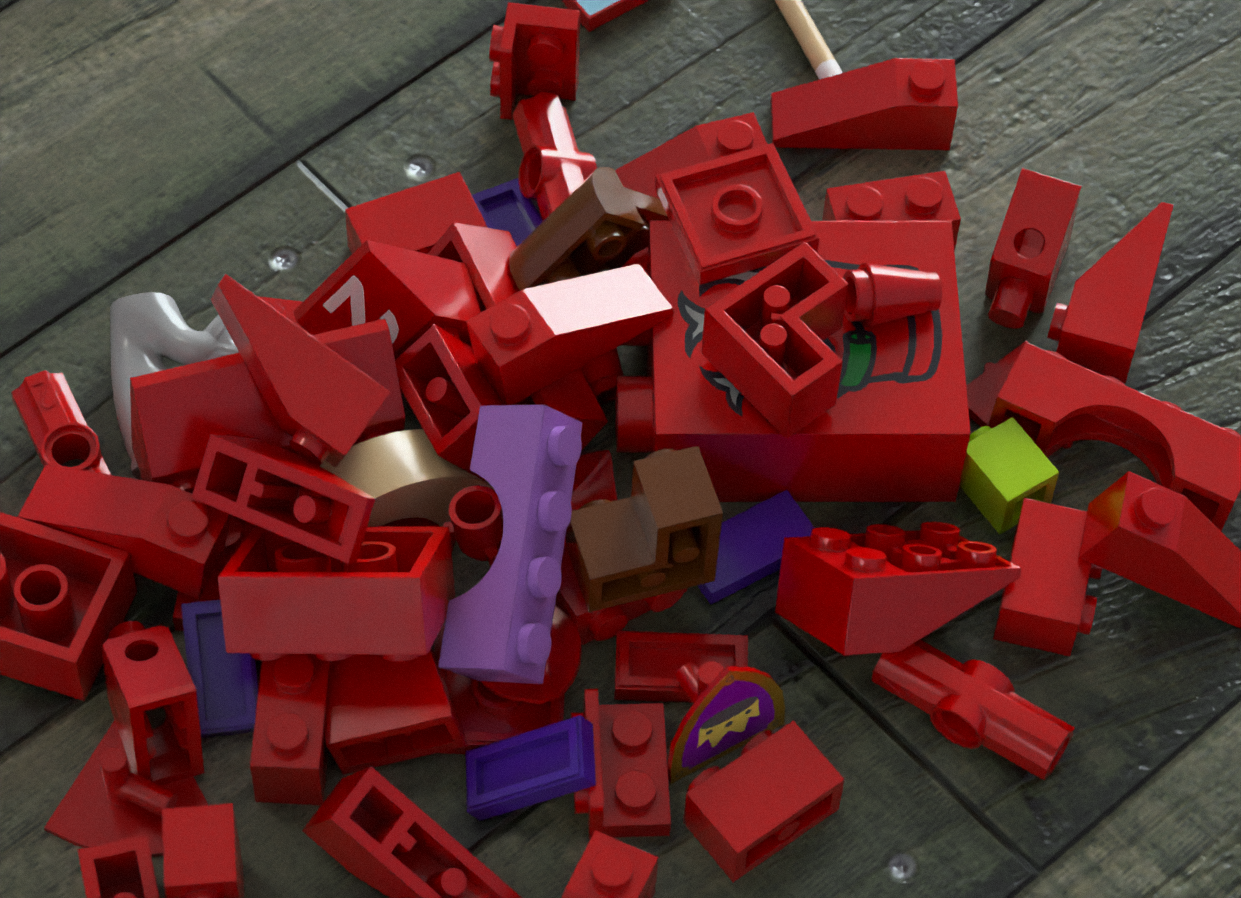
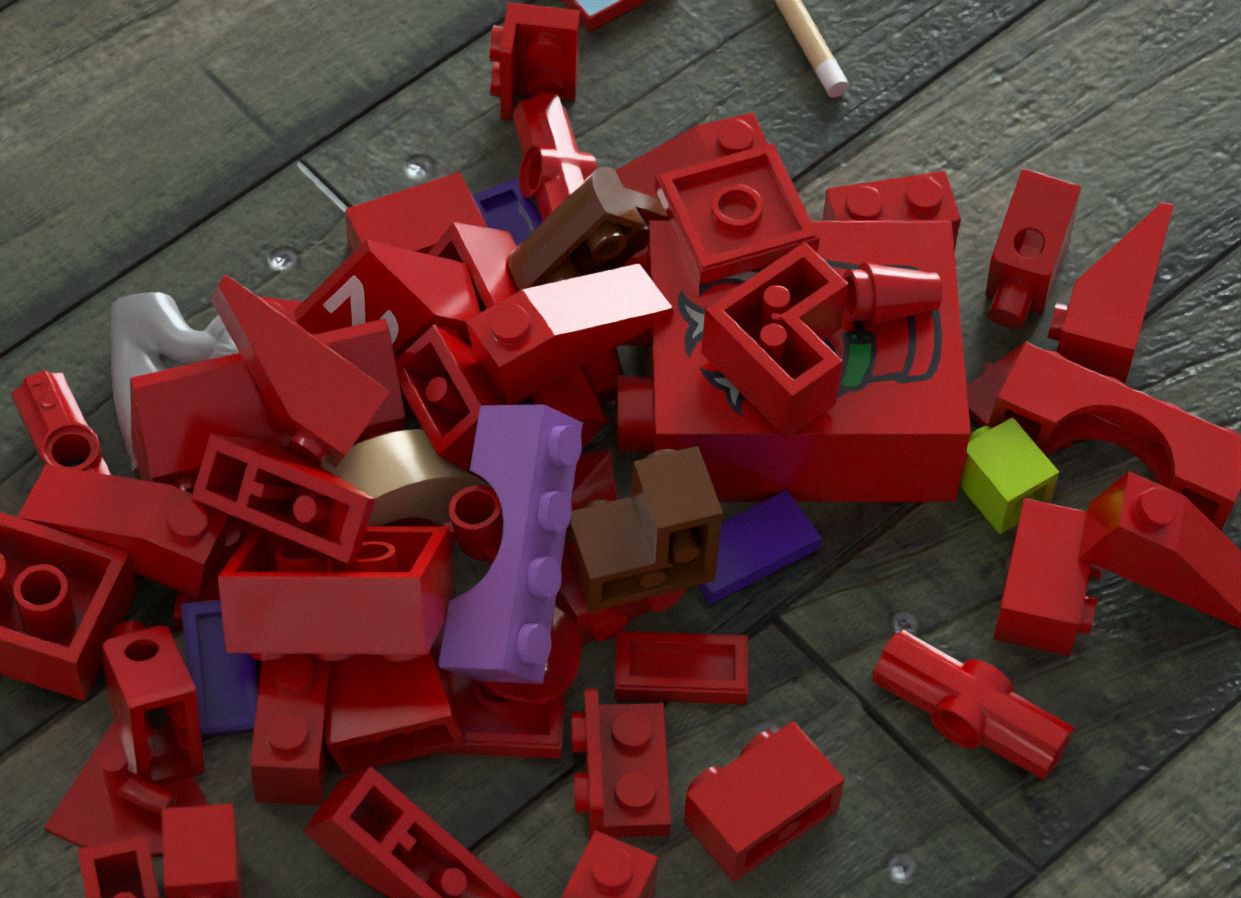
(530, 768): dark purple tile -> none
(726, 713): shield -> none
(872, 107): red slope -> none
(884, 584): red slope -> none

